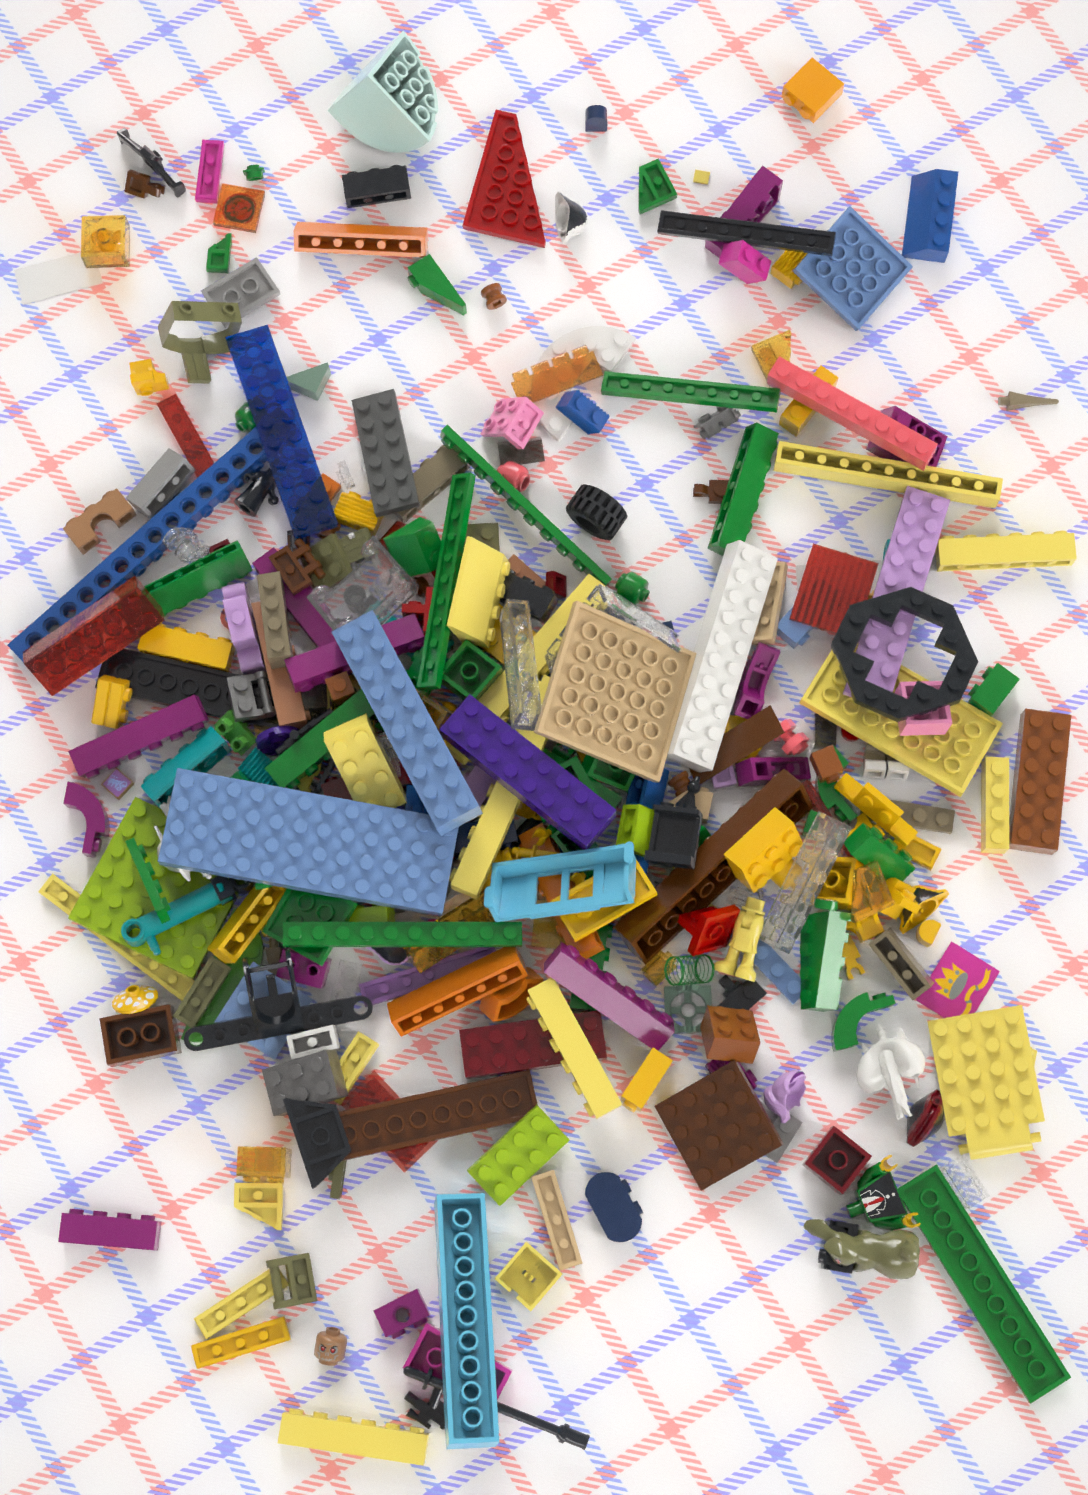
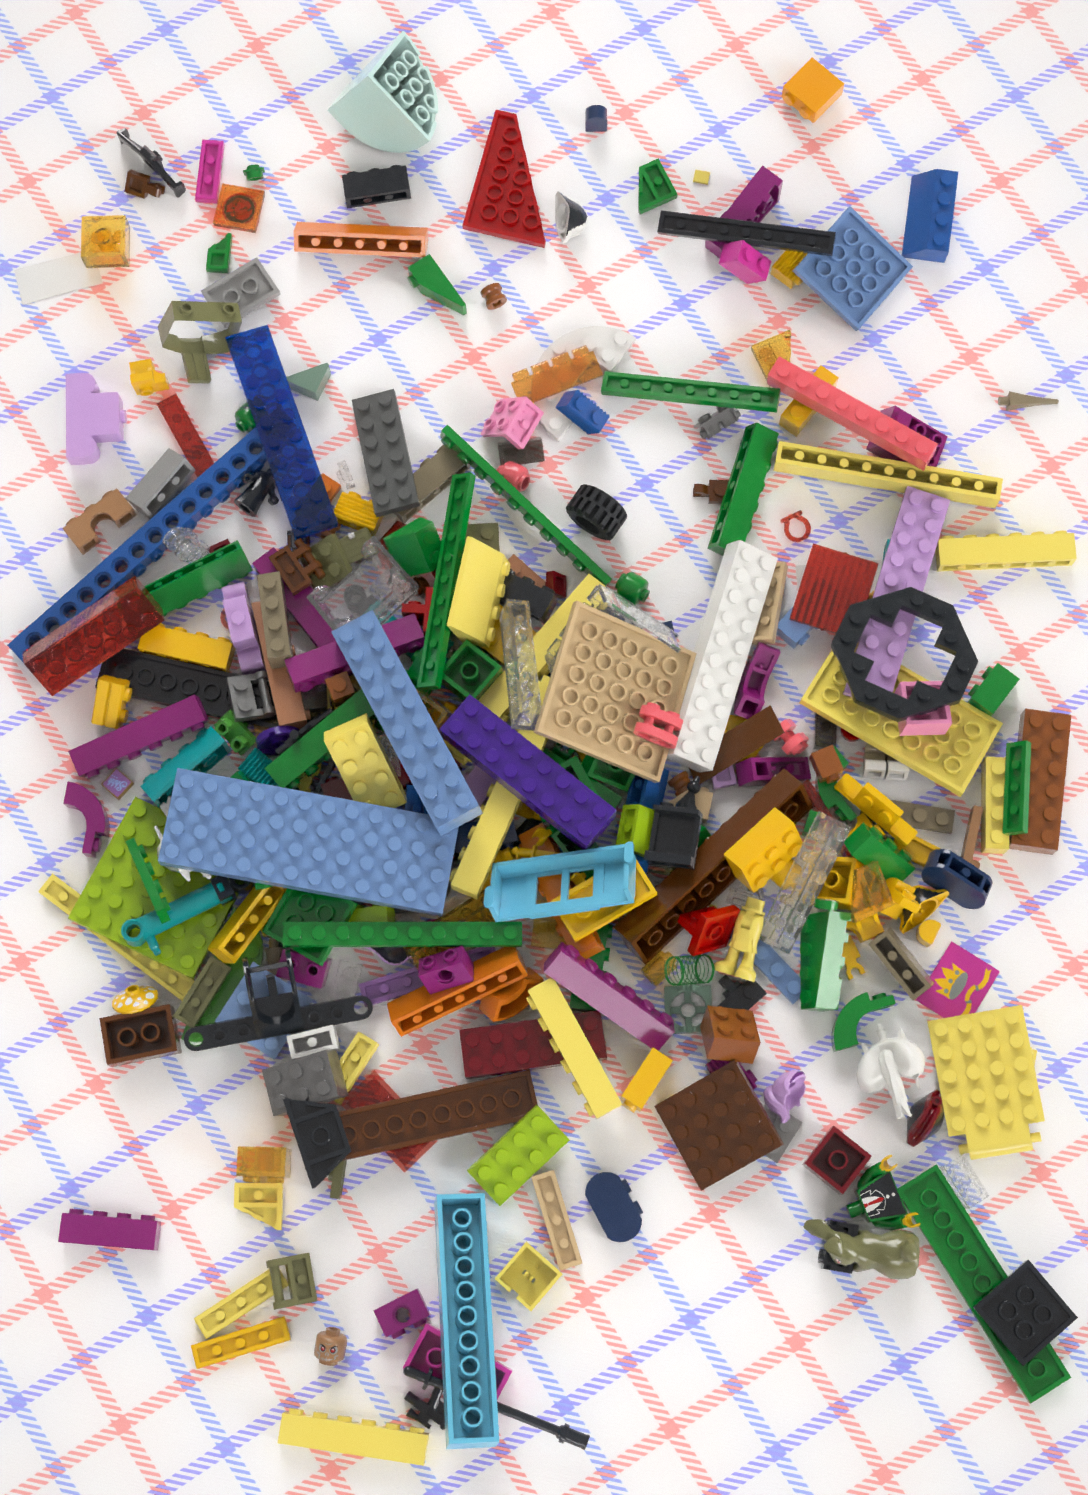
(90, 418): none -> lavender brick
(446, 969): none -> magenta brick
(654, 715): none -> coral brick
(786, 520): none -> clear red piece
(964, 882): none -> dark blue brick
(971, 835): none -> medium nougat hinge
(1016, 788): none -> green plate
(1025, 1312): none -> black plate

